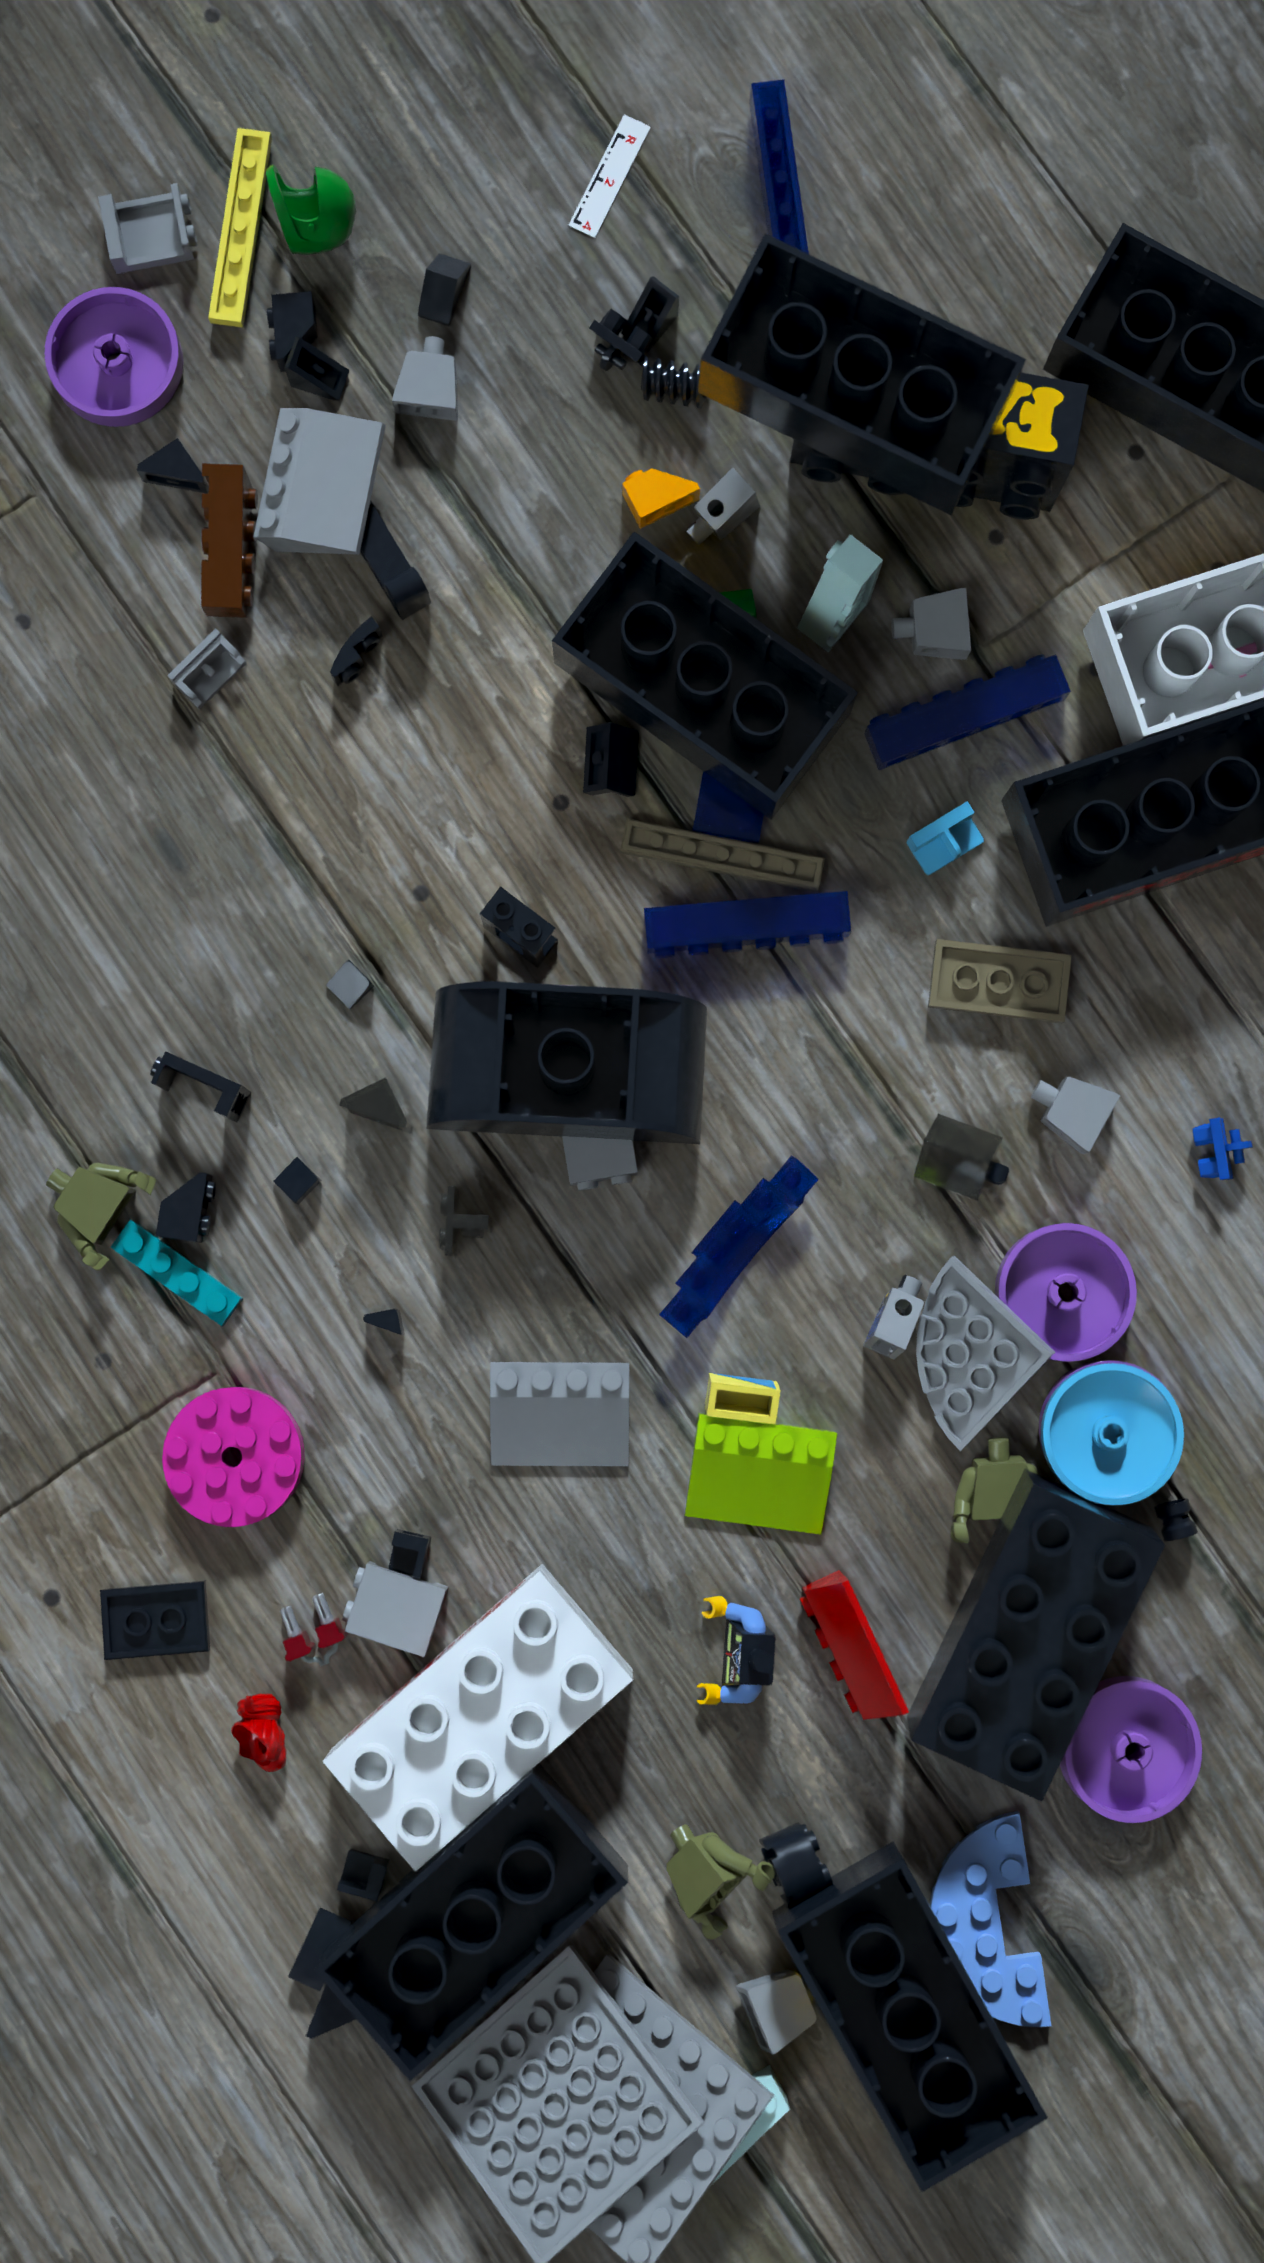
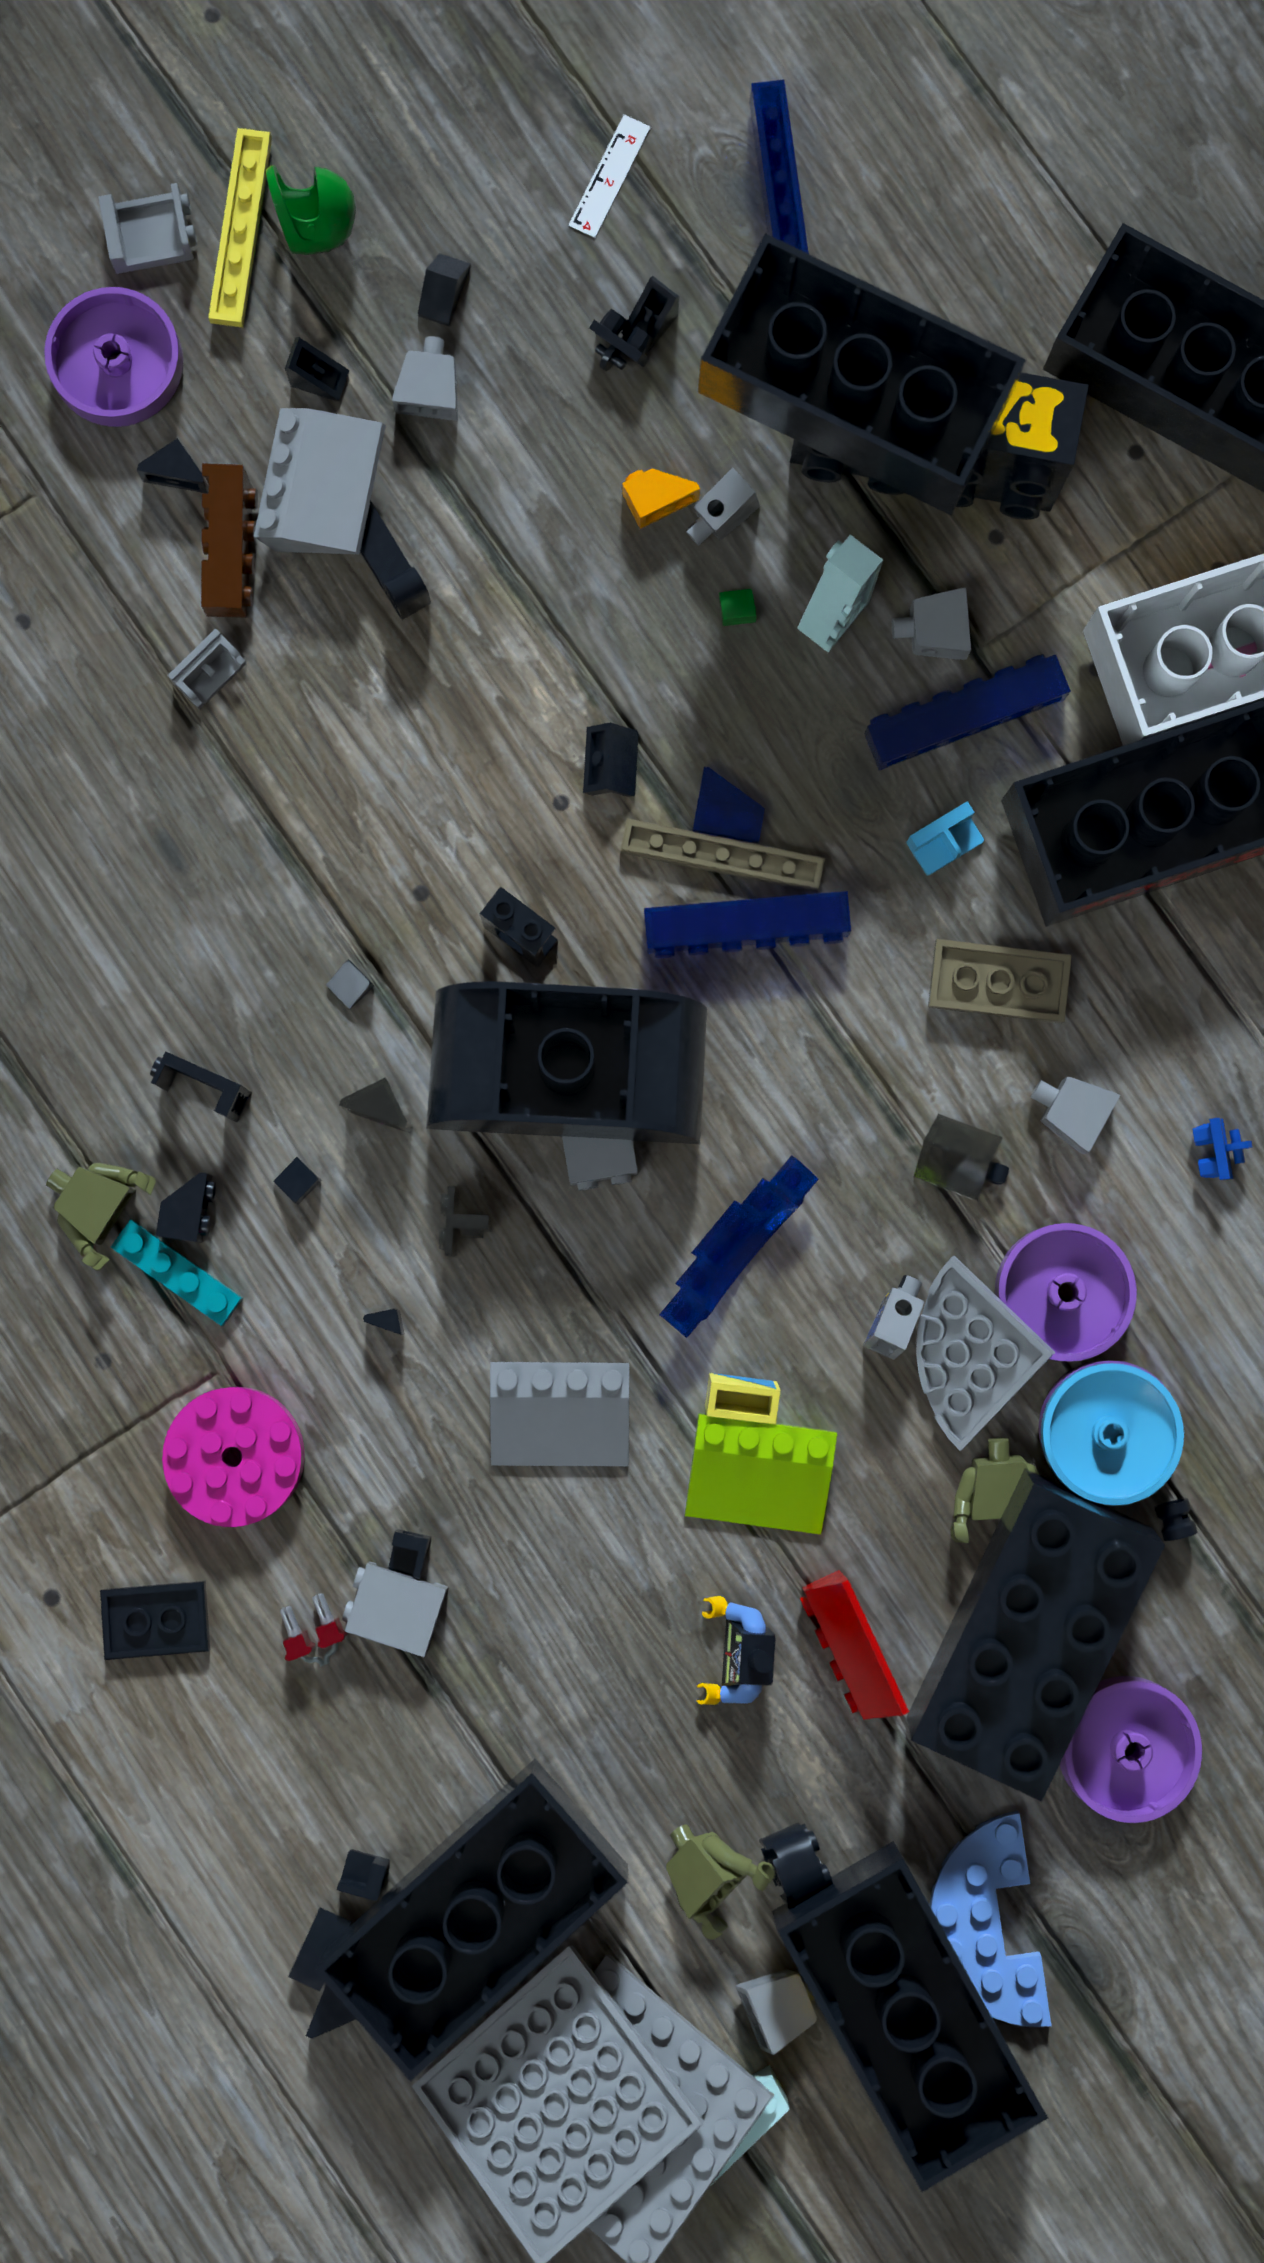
(259, 1733): red hair -> none
(291, 317): black slope -> none
(348, 662): black slope -> none
(478, 1717): white brick -> none
(671, 382): black piece -> none
(702, 675): black brick -> none

